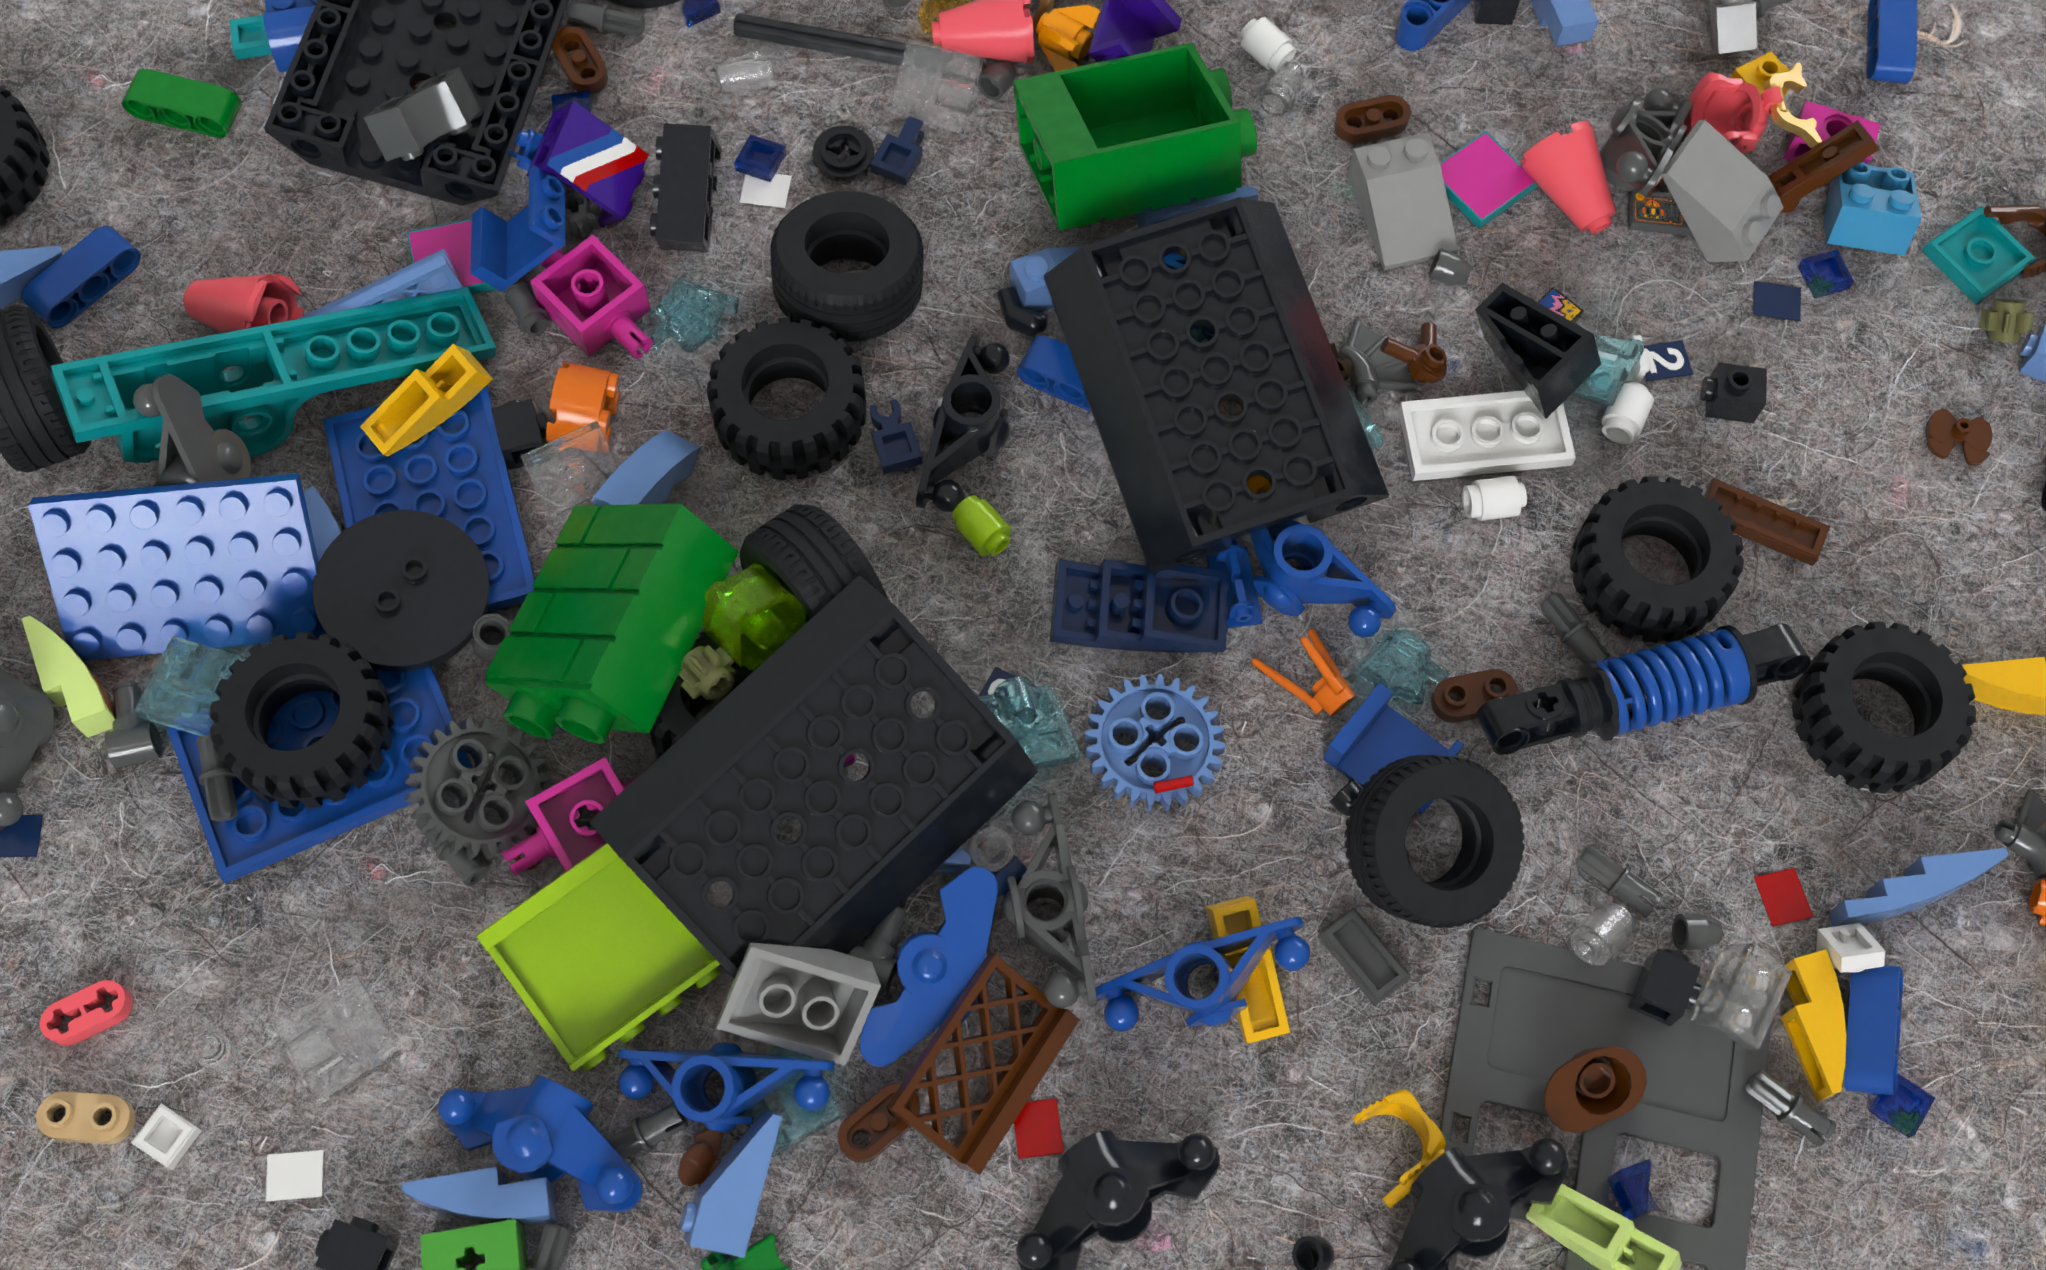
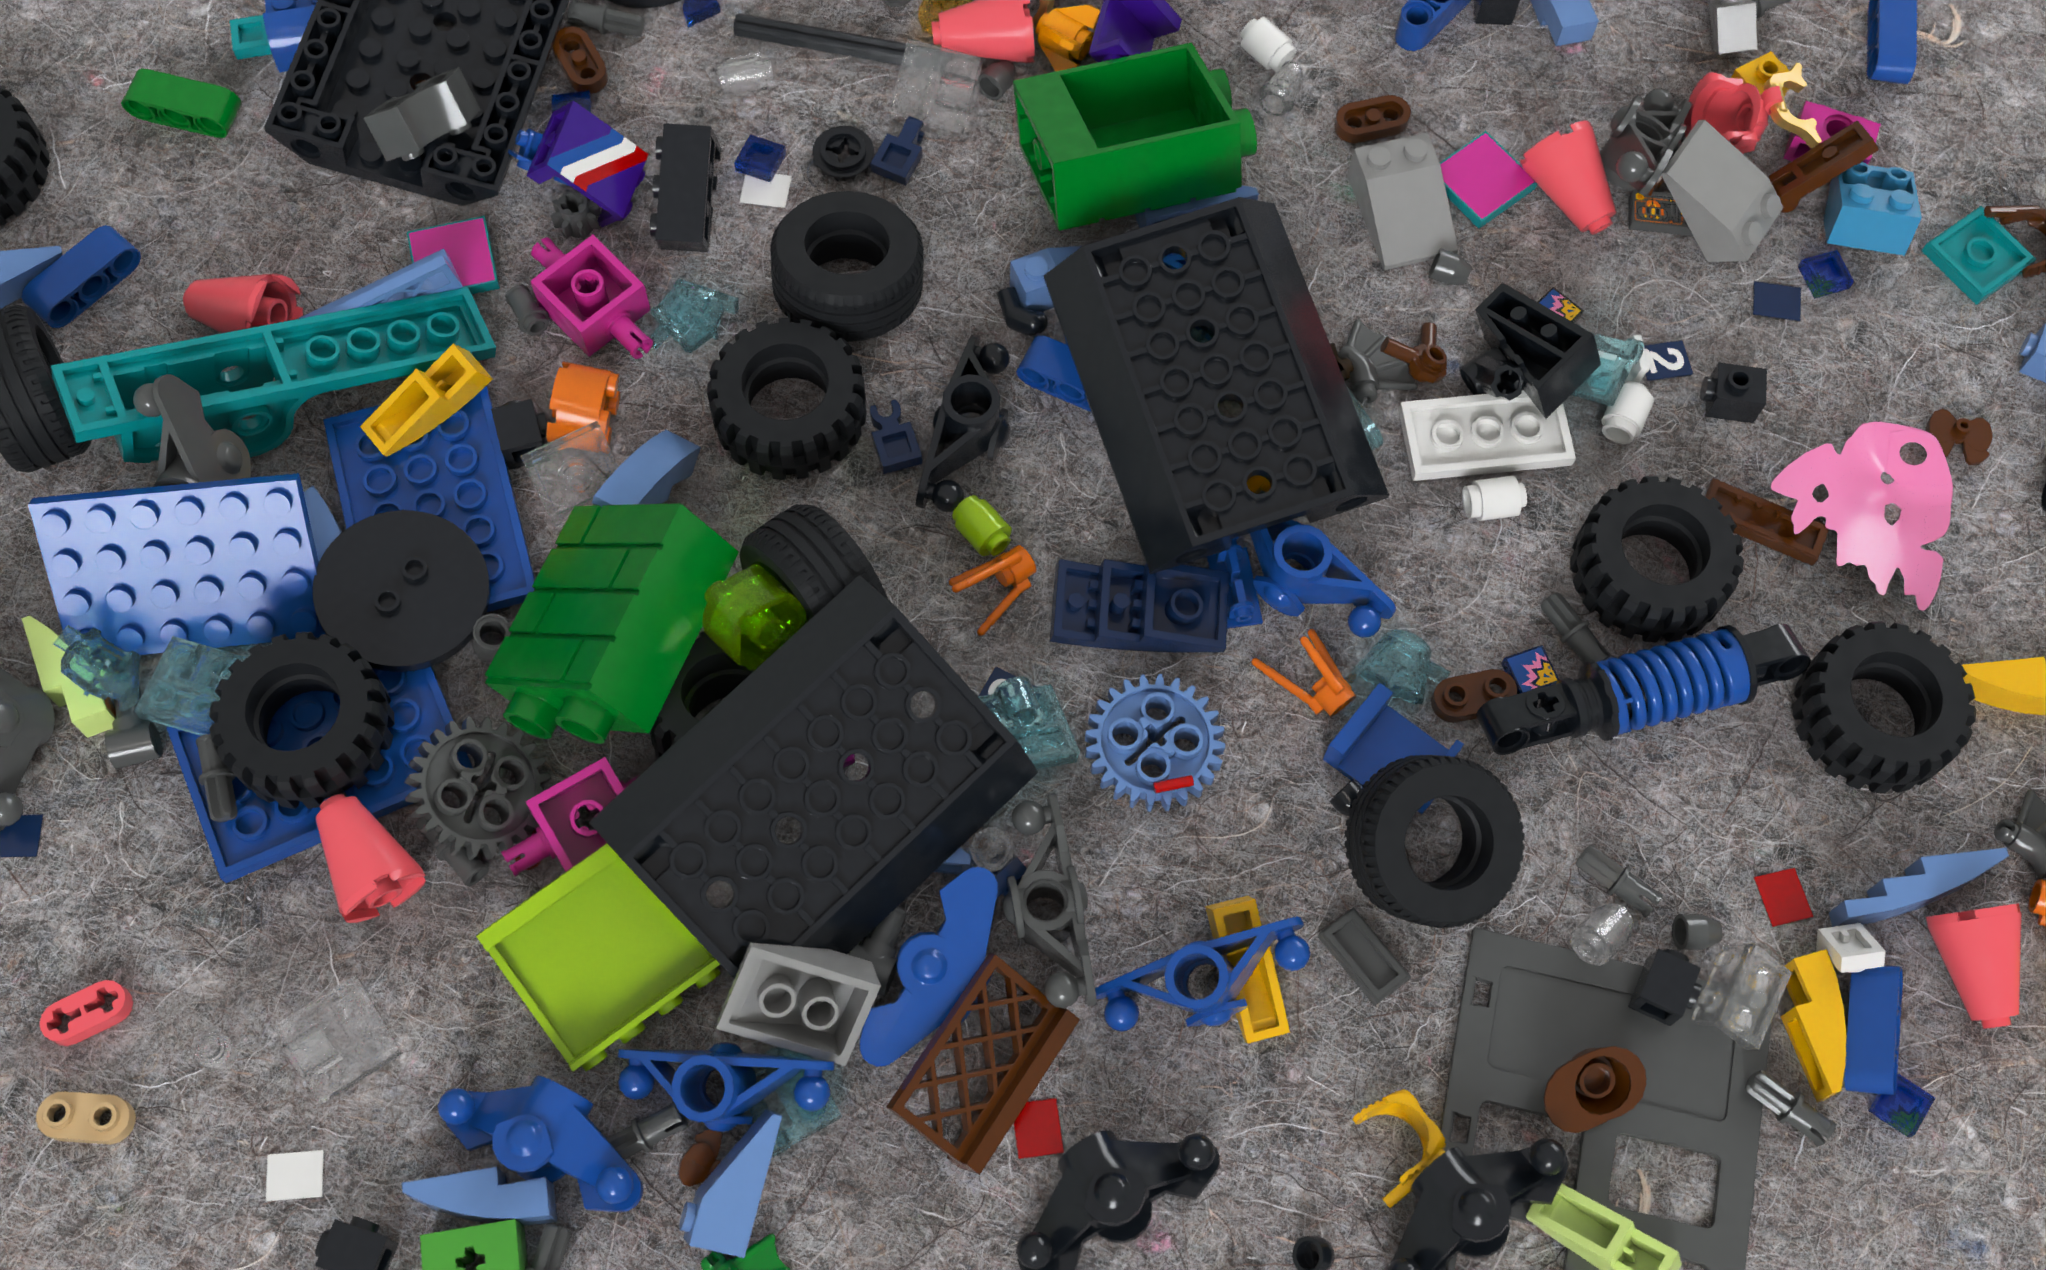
(100, 666): none -> clear light blue piece
(166, 1136): white tile -> none
(364, 860): none -> coral cone
(512, 248): blue panel -> none
(707, 672): olive gear -> none
(877, 1122): reddish brown plate -> none
(1009, 568): none -> orange plant
(1493, 375): none -> black piece
(1530, 669): none -> tile
(1632, 1190): clear blue slope -> none
(1859, 501): none -> bright pink piece
(1982, 960): none -> coral cone
(2006, 320): olive gear -> none

